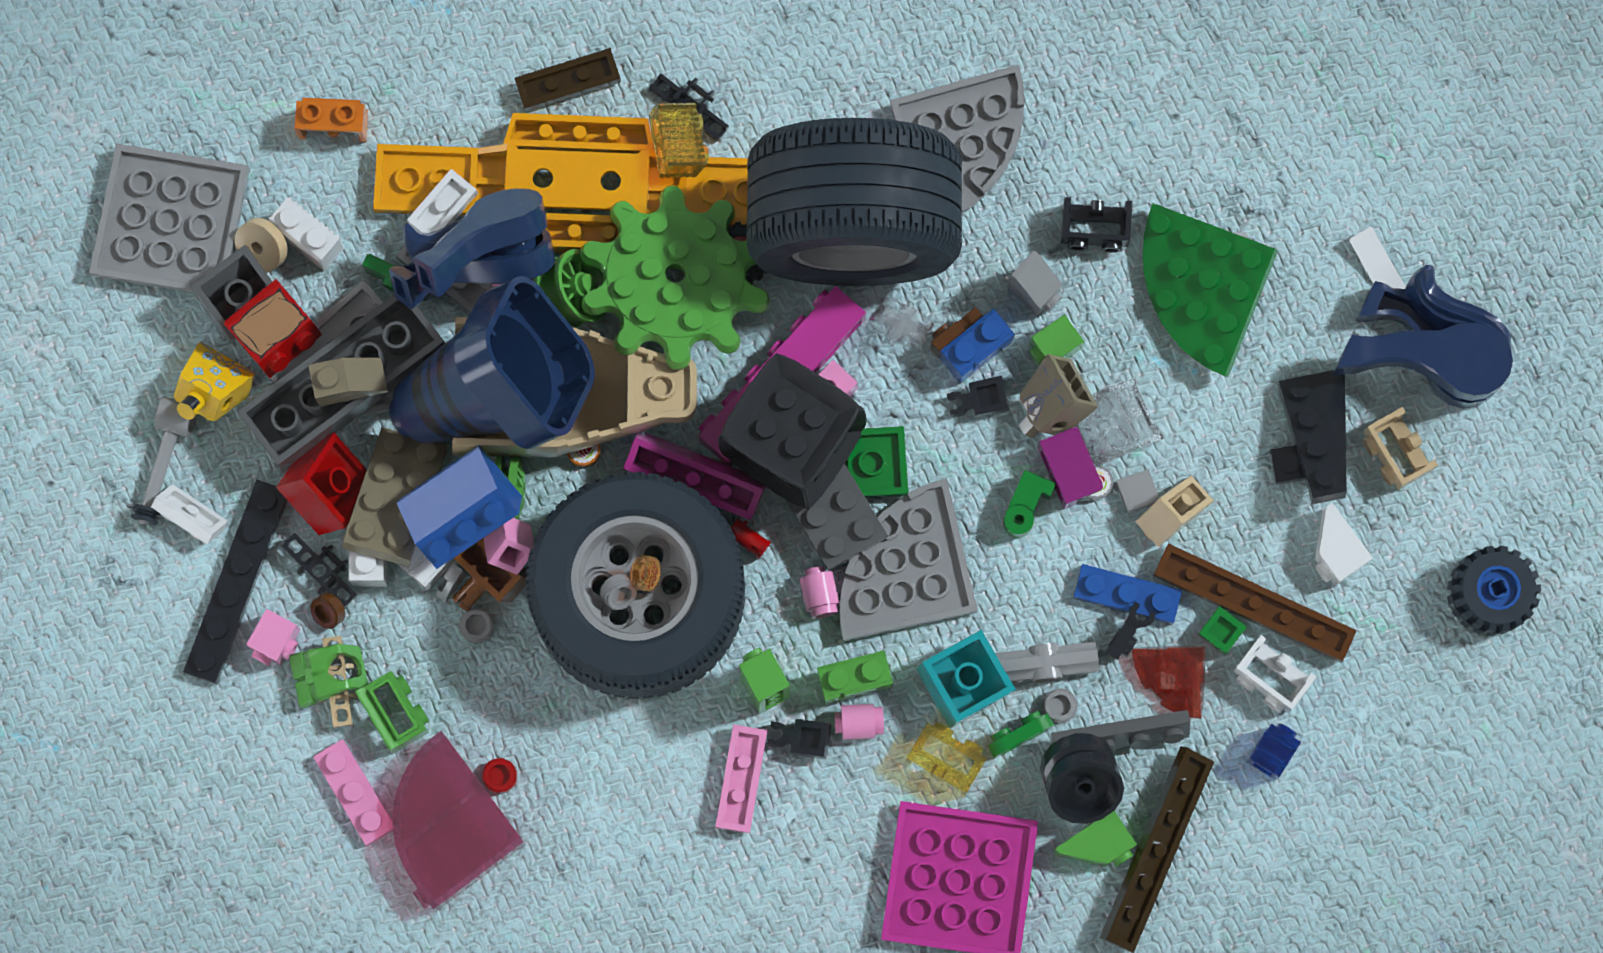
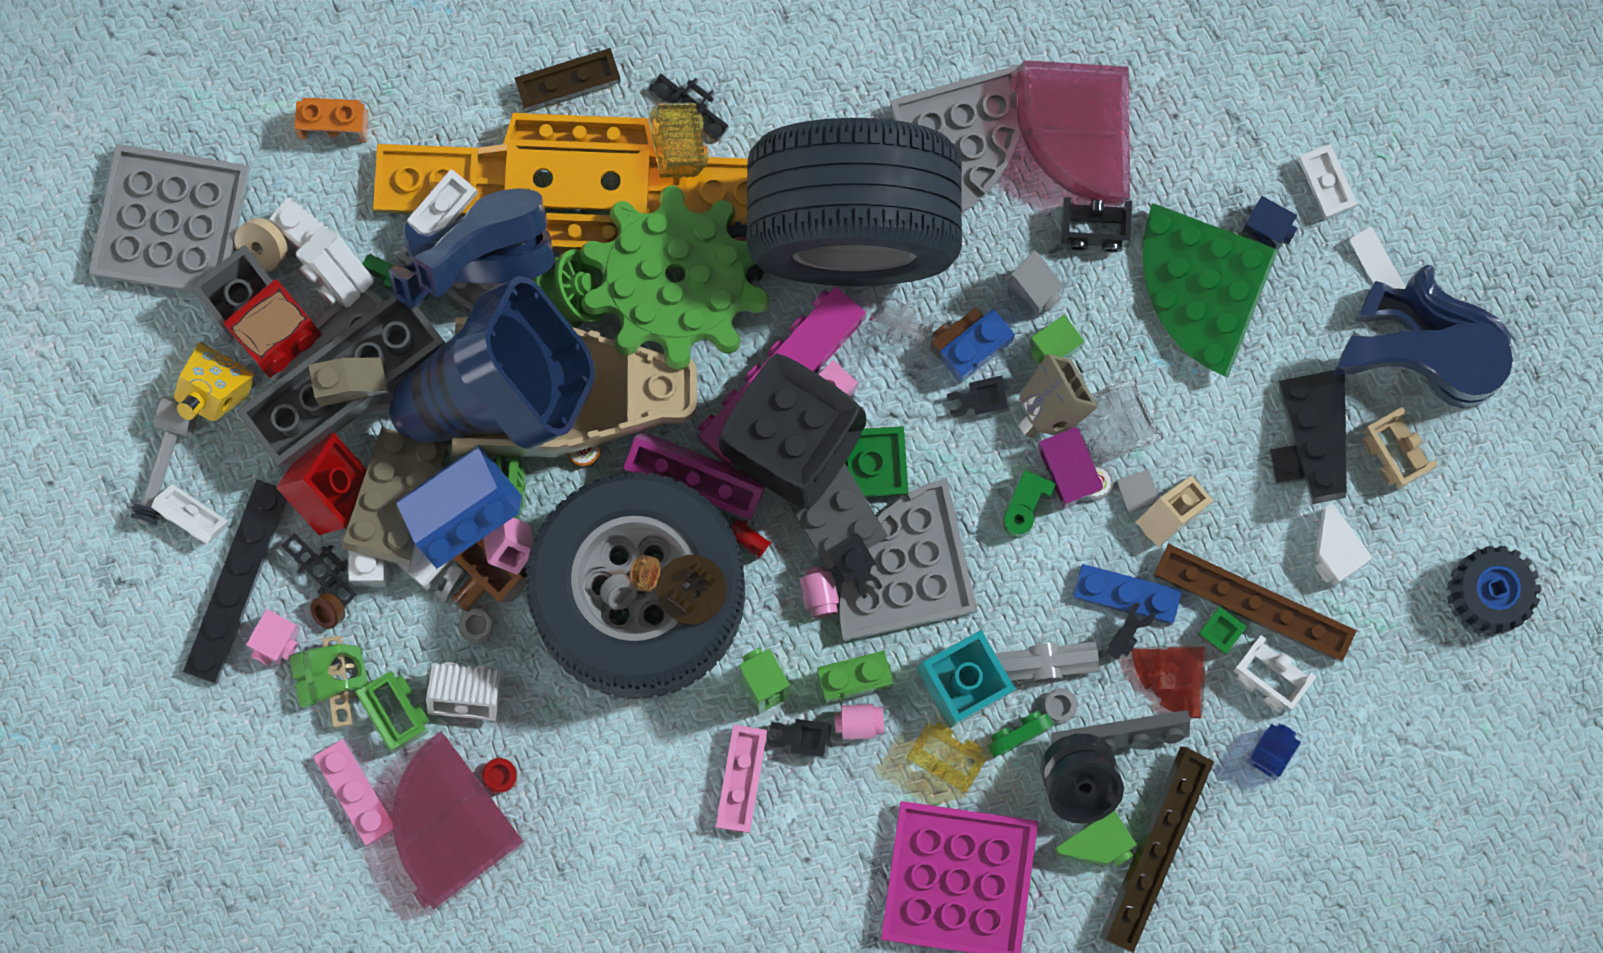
(334, 268): none -> white brick
(464, 691): none -> white brick
(680, 602): none -> dark brown plate
(853, 561): none -> black plate
(1077, 125): none -> clear pink brick
(1271, 224): none -> dark blue brick
(1327, 181): none -> white plate

